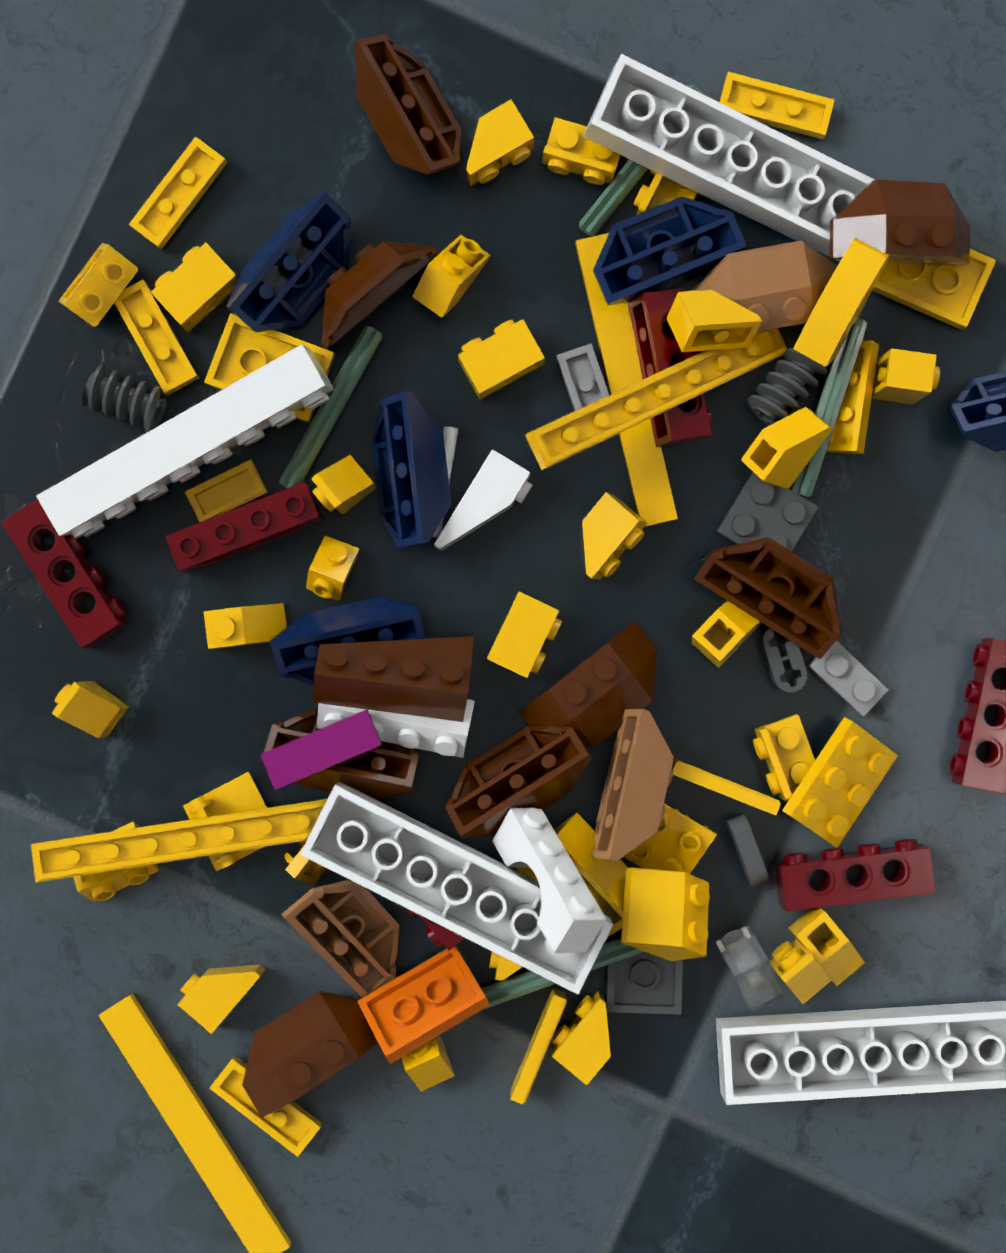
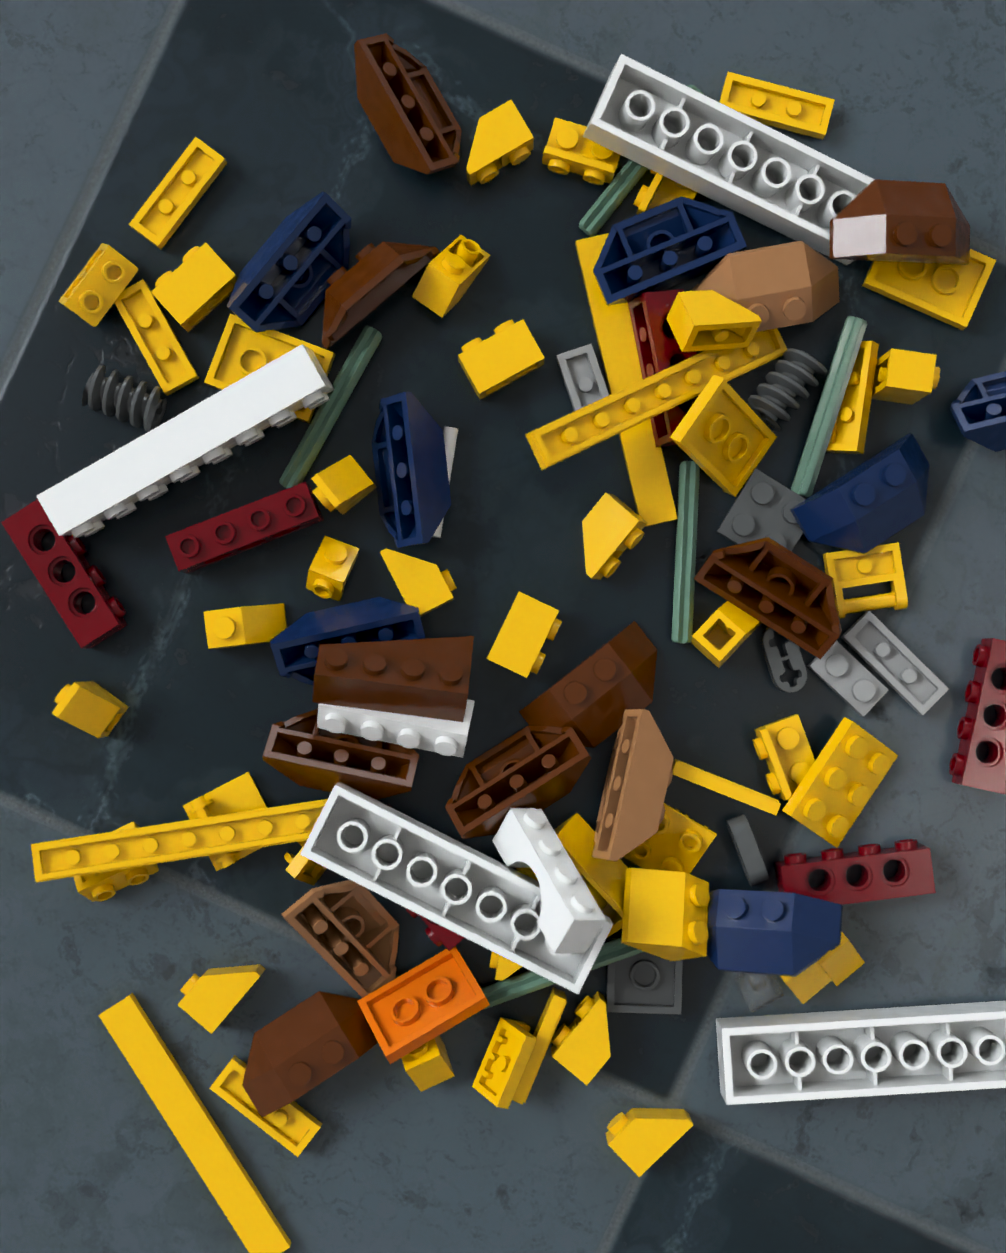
(227, 491): yellow tile -> none
(321, 749): magenta tile -> none
(419, 581): none -> yellow slope
(489, 495): white slope -> none
(504, 1062): none -> yellow bracket
(646, 1135): none -> yellow slope
(685, 552): none -> sand green axle
(723, 436): none -> yellow plate
(770, 931): none -> dark blue wedge
(786, 447): yellow slope -> none
(841, 302): yellow slope -> none
(858, 569): none -> yellow plate
(869, 500): none -> dark blue wedge
(894, 663): none -> light grey plate

